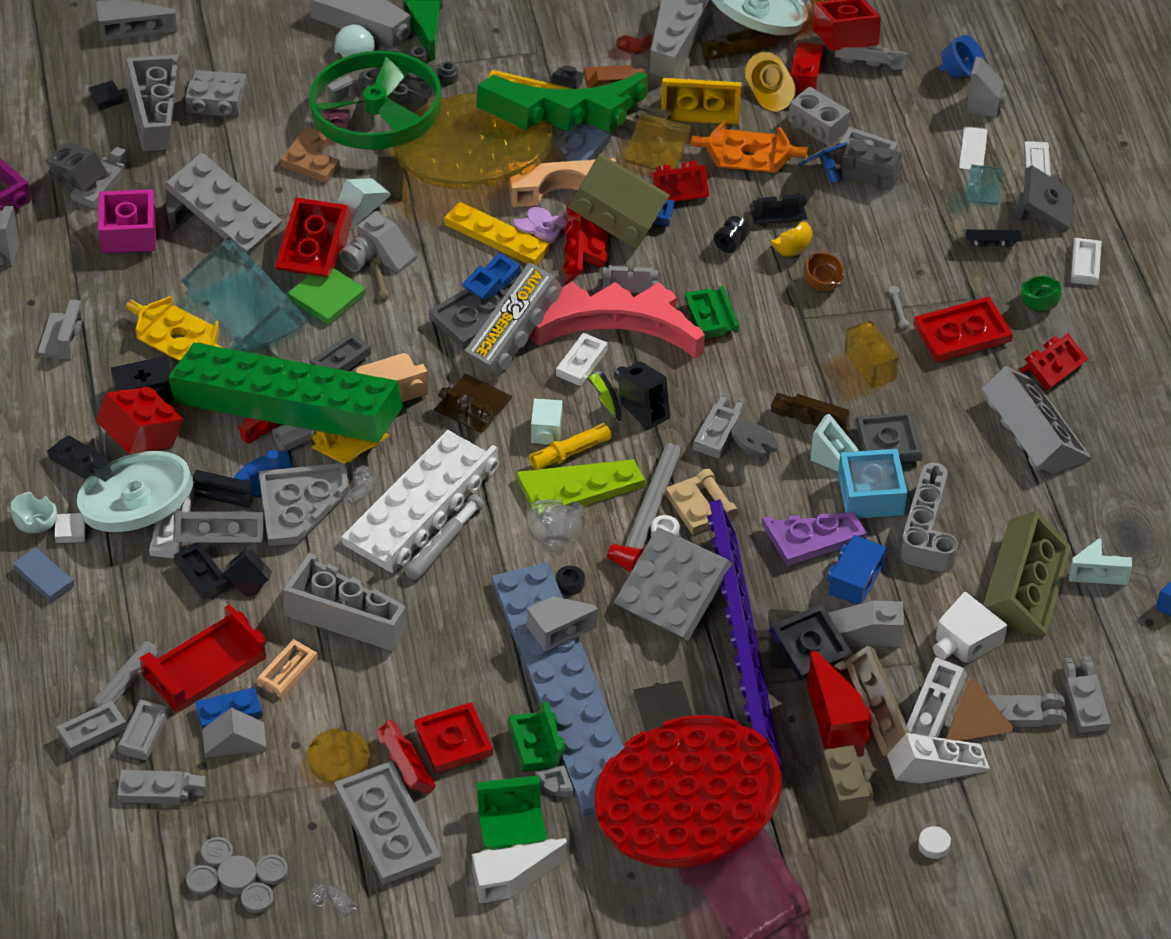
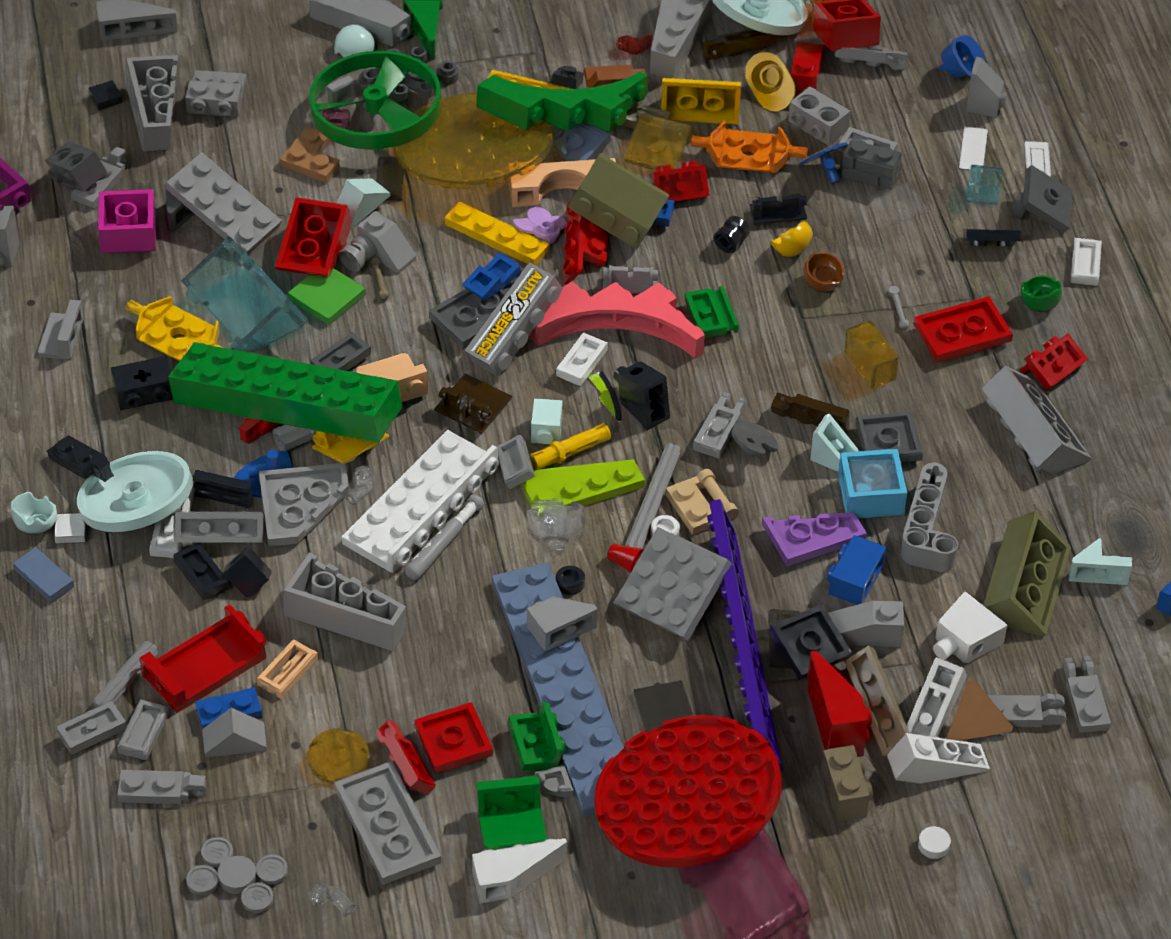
(139, 420): red brick -> none
(515, 461): none -> light grey tile

